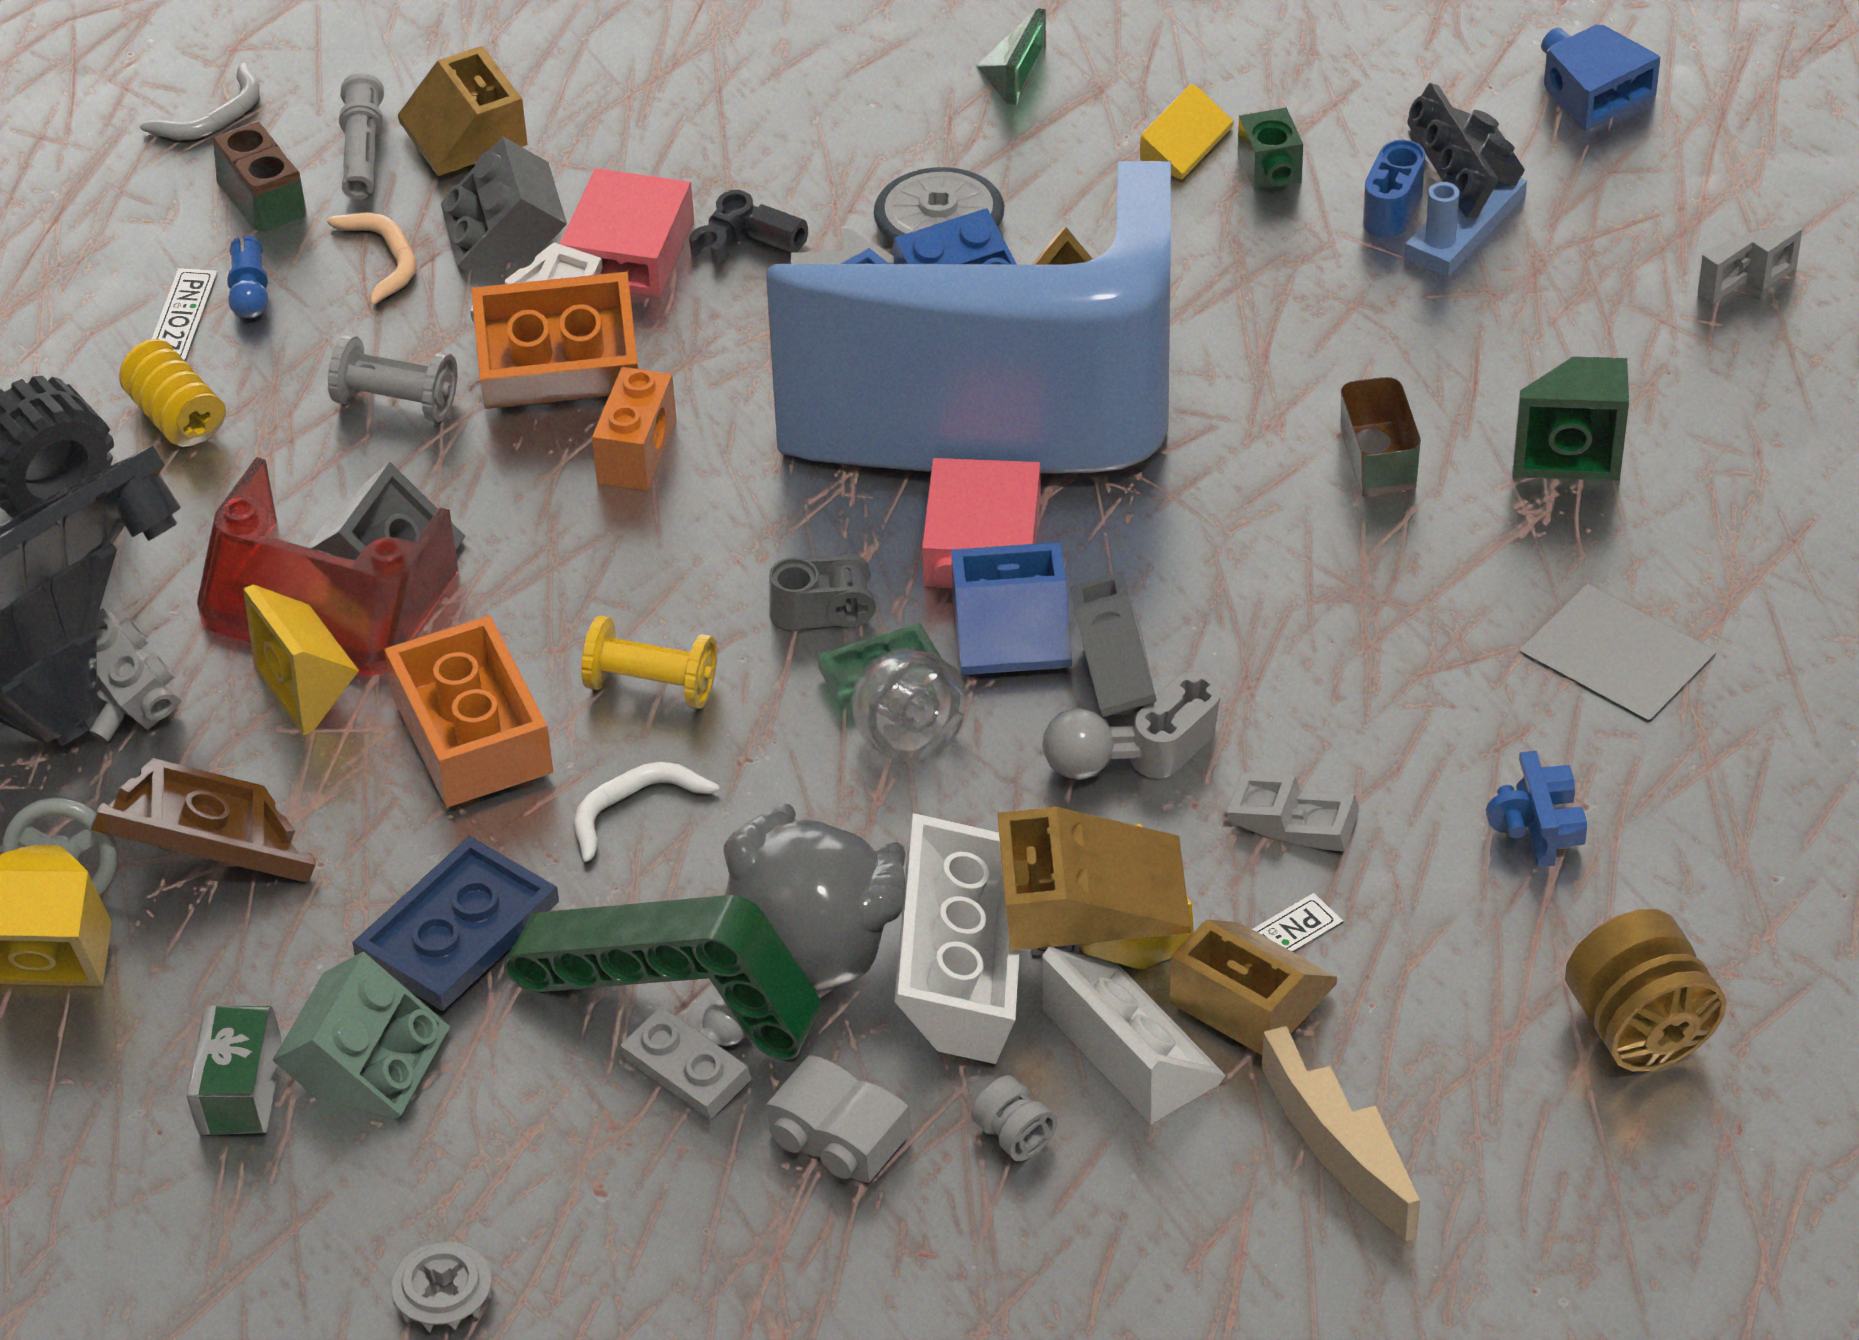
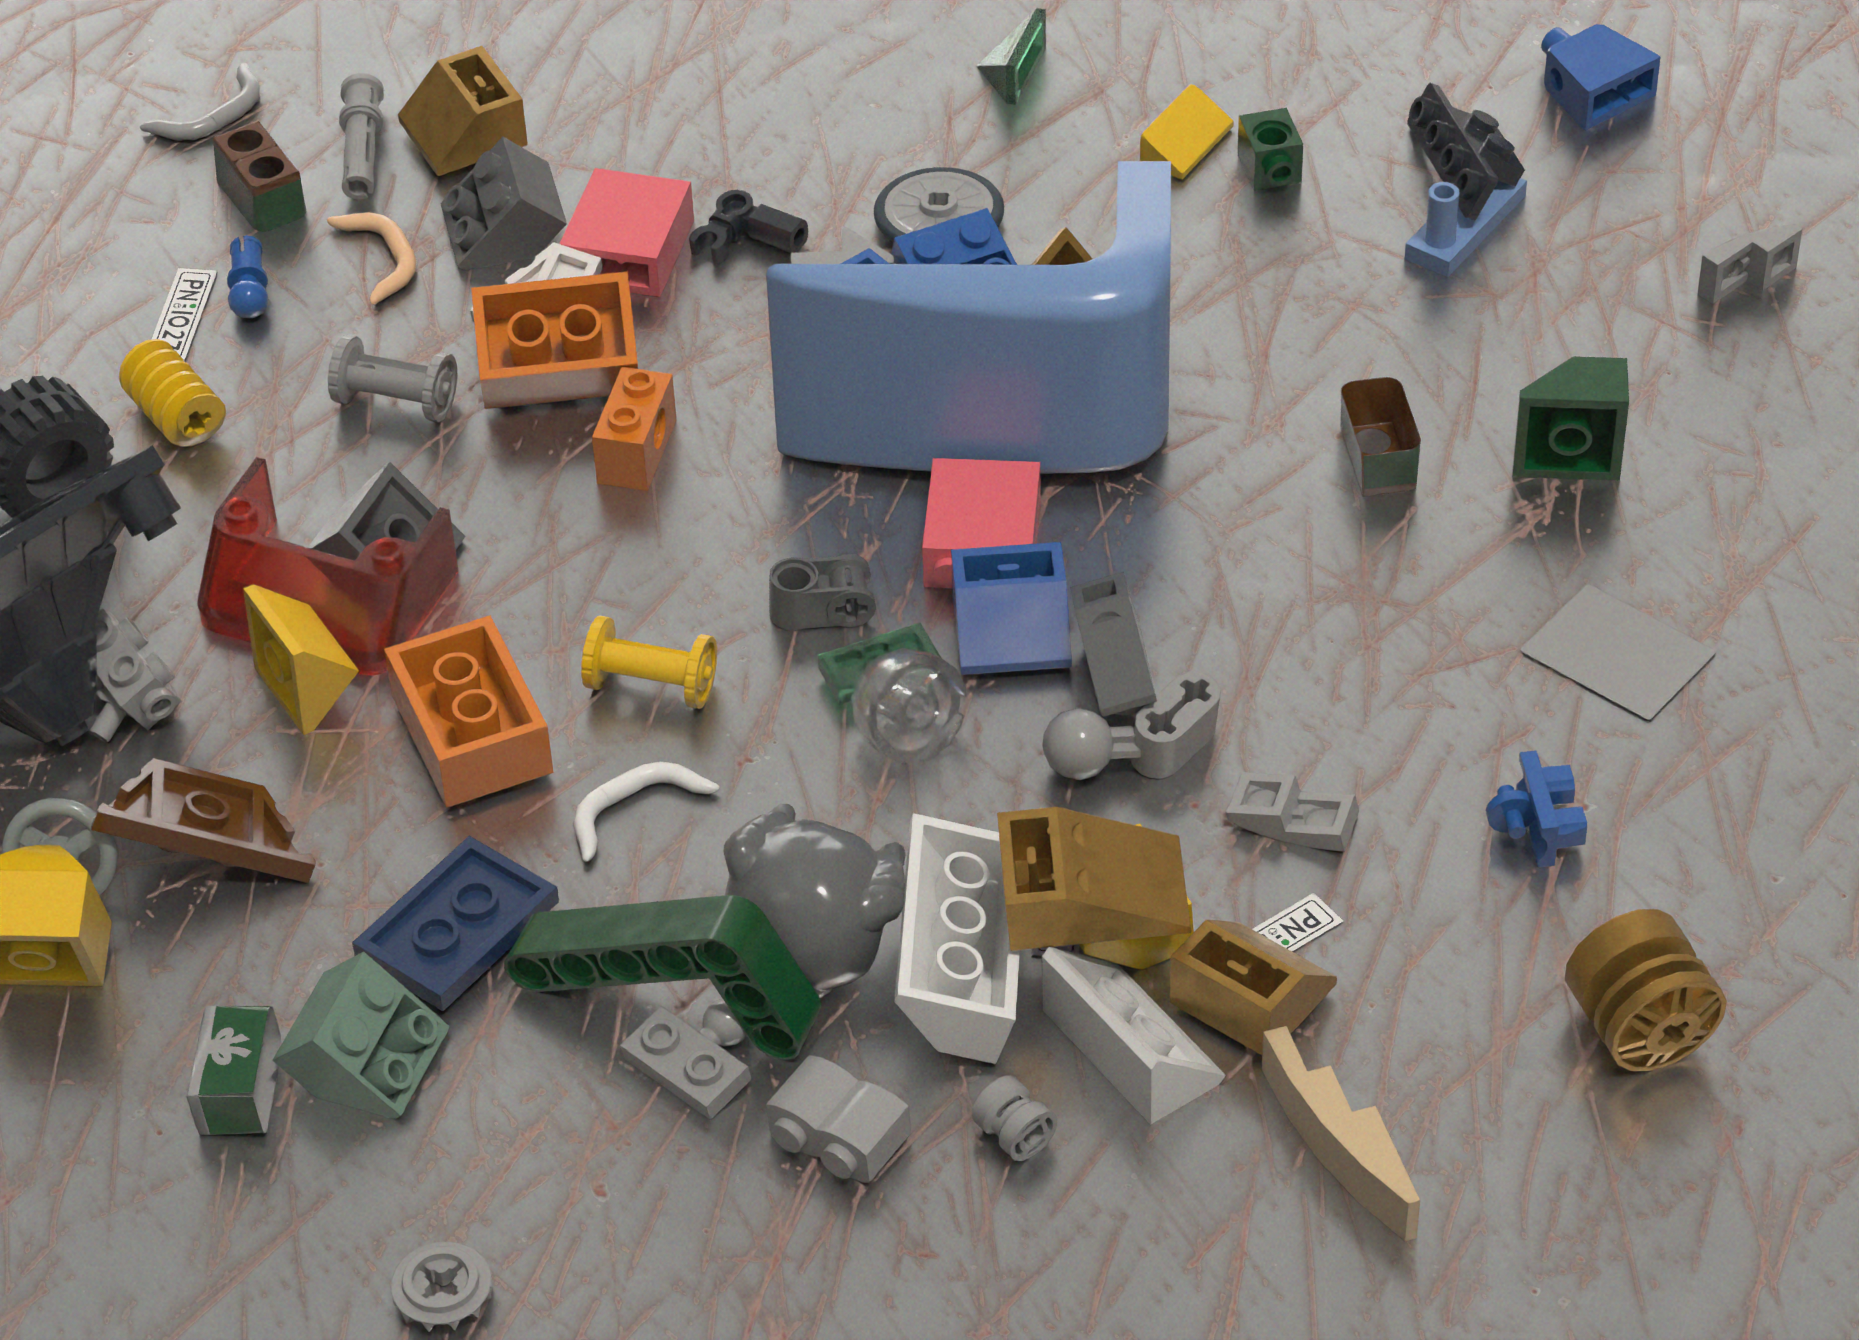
(1393, 188): blue beam -> none

